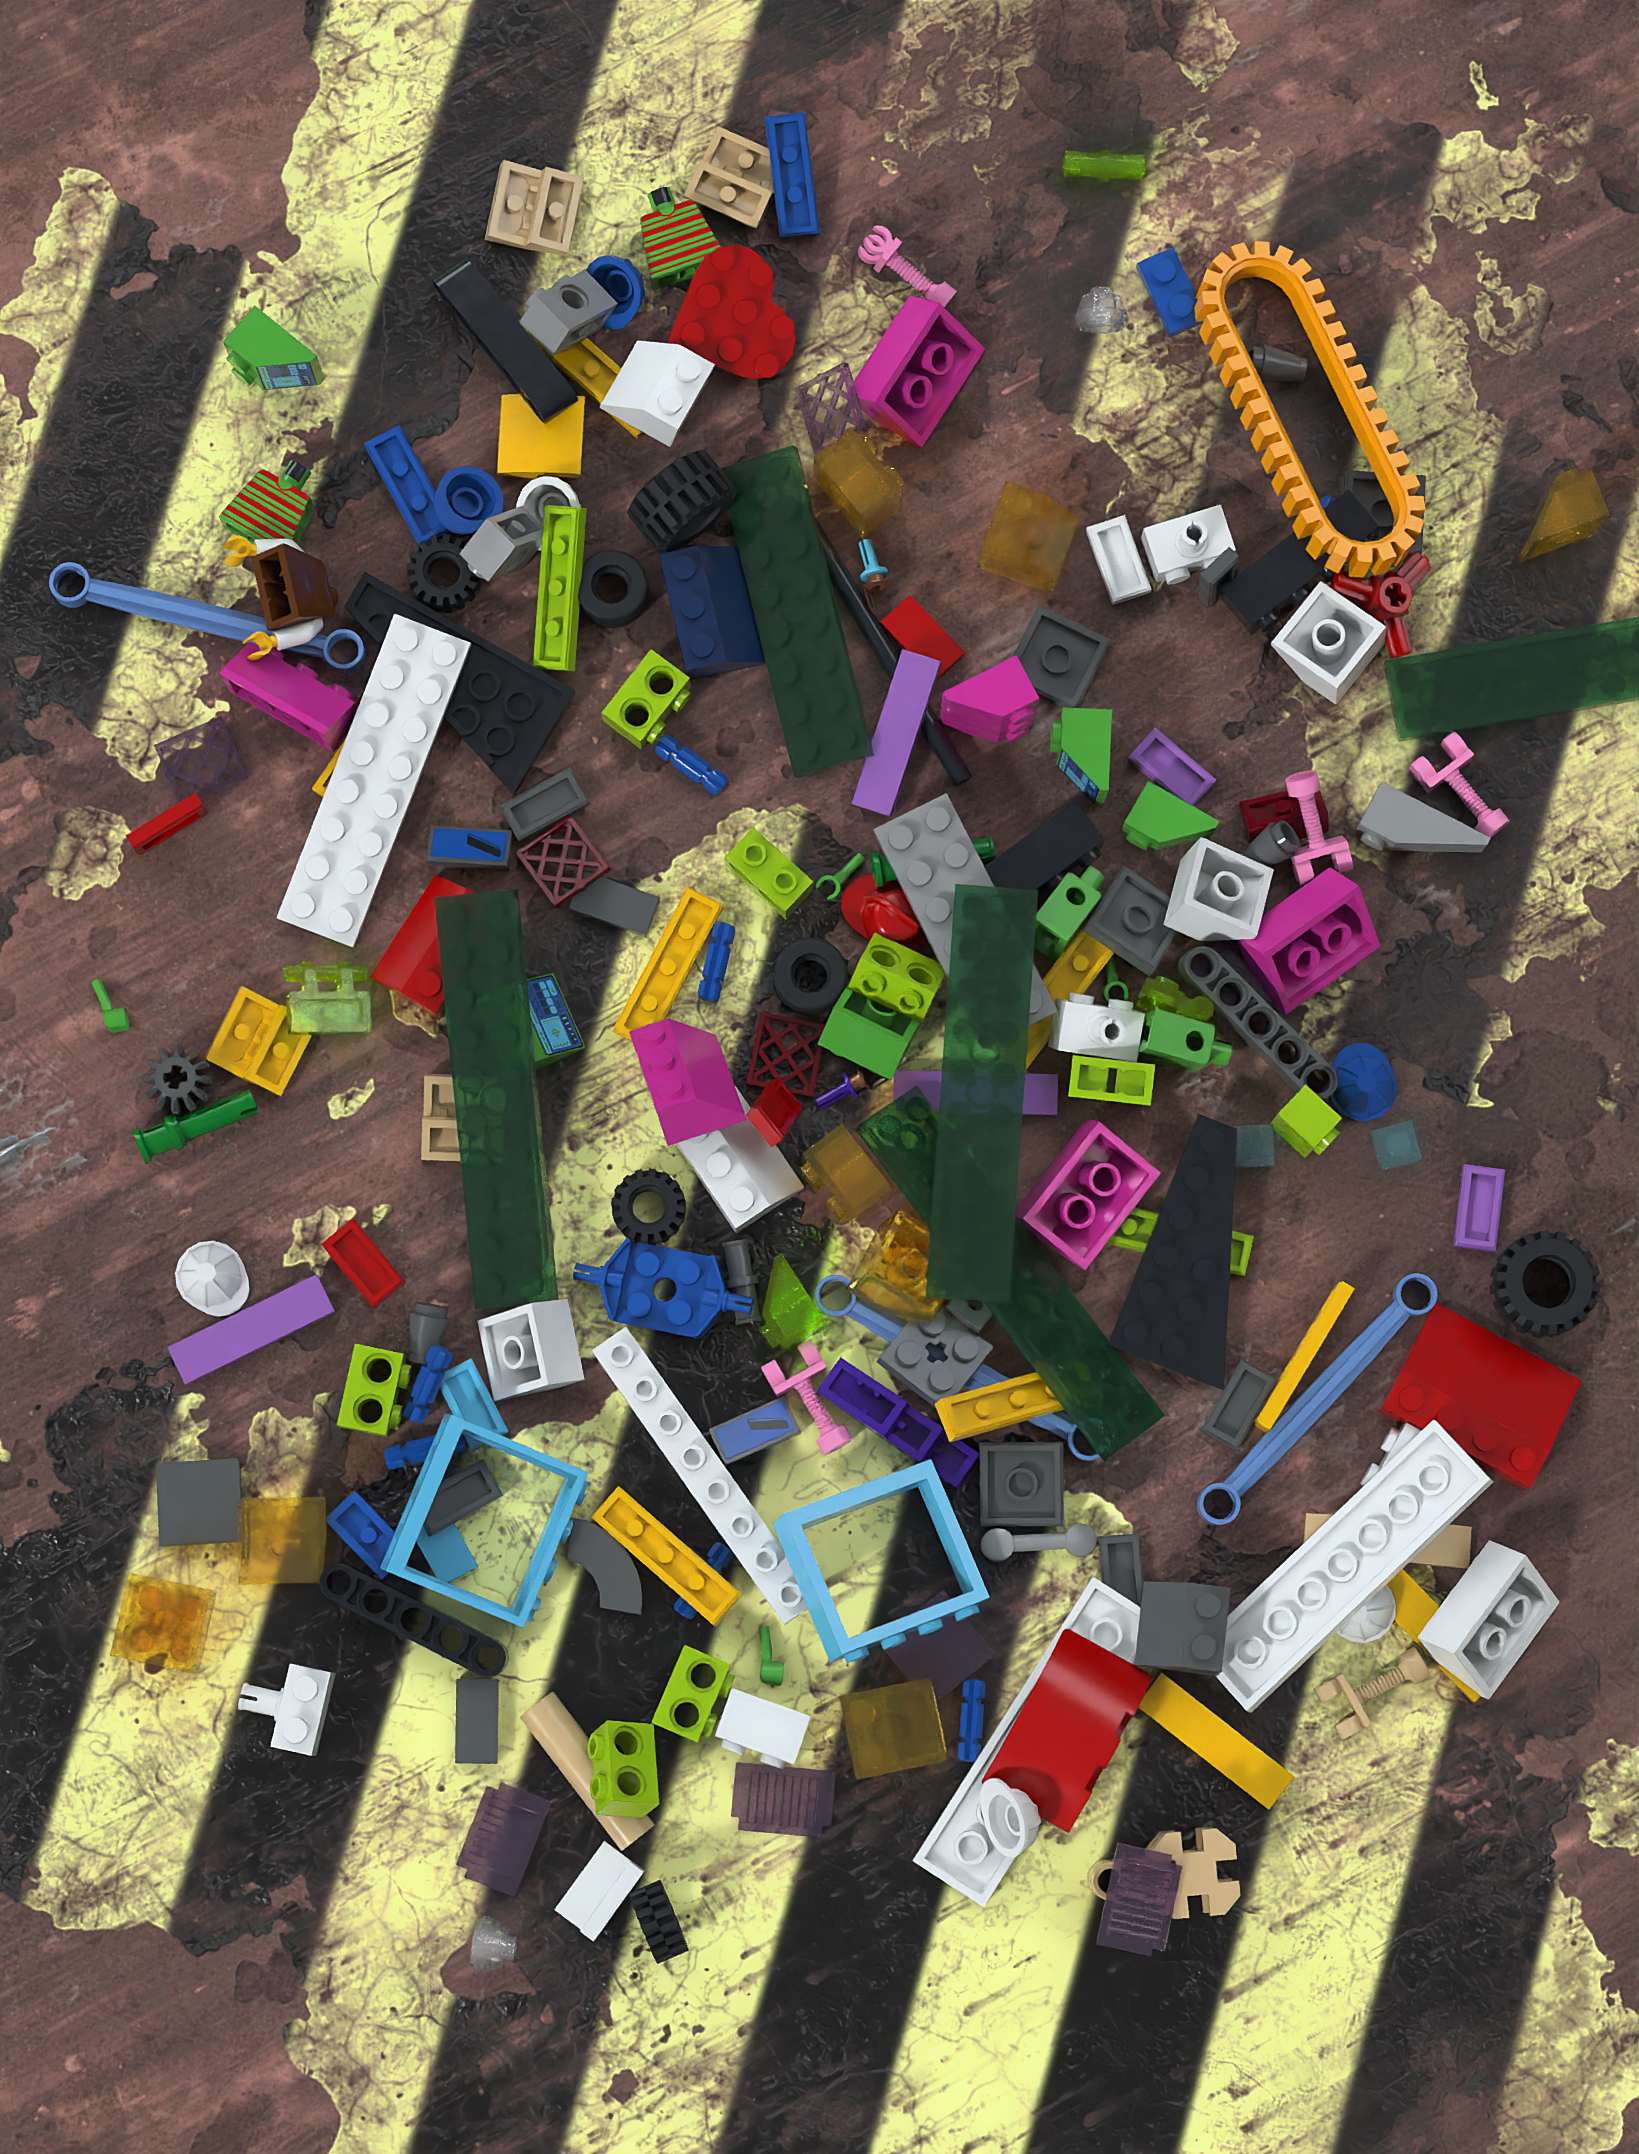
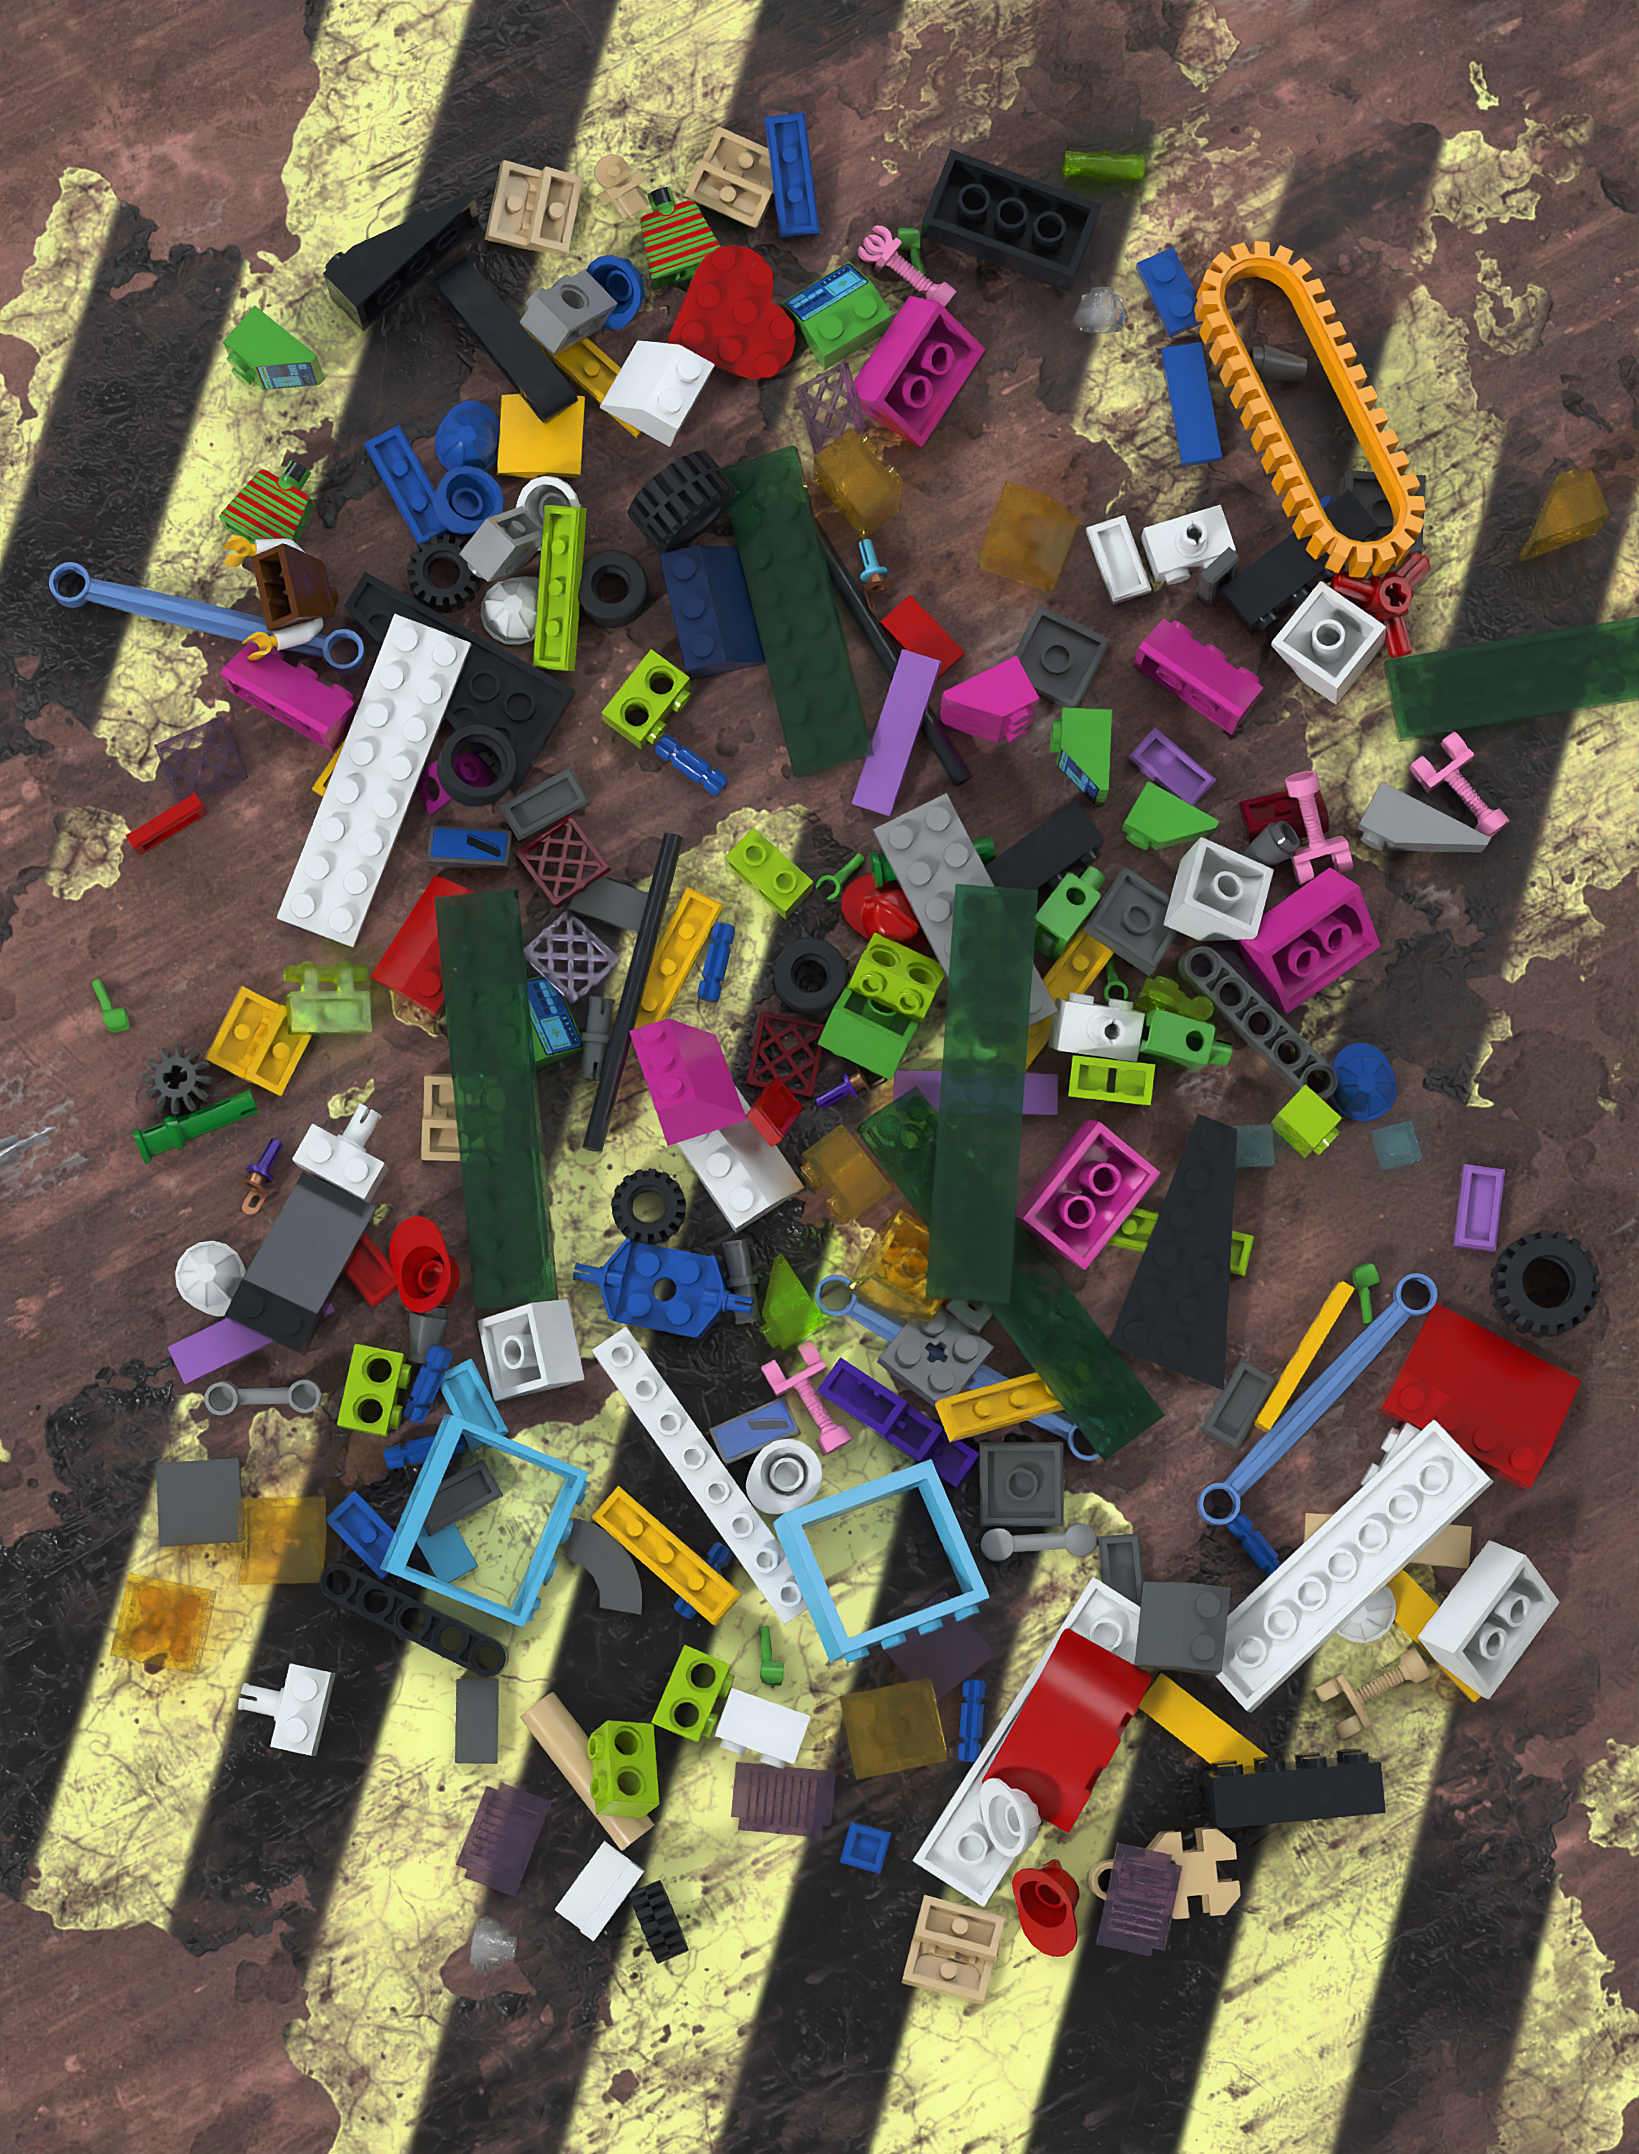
(225, 1397): none -> light grey bar
(259, 1175): none -> piece
(301, 1264): none -> black slope
(343, 1158): none -> white brick
(391, 263): none -> black slope
(422, 1265): none -> red piece
(468, 437): none -> blue piece
(468, 769): none -> magenta bracket
(486, 737): none -> black tyre
(511, 610): none -> white piece
(589, 937): none -> clear purple window
(596, 1037): none -> dark grey pin
(622, 187): none -> tan hips
(633, 992): none -> black piece
(783, 1477): none -> white piece
(838, 314): none -> bright green slope
(865, 1847): none -> blue tile
(911, 241): none -> bright green hand
(953, 1949): none -> tan slope
(1010, 220): none -> black brick
(1047, 1907): none -> red piece
(1191, 404): none -> blue tile
(1198, 674): none -> dark pink slope
(1254, 1544): none -> blue axle
(1293, 1791): none -> black brick
(1362, 1278): none -> bright green hand

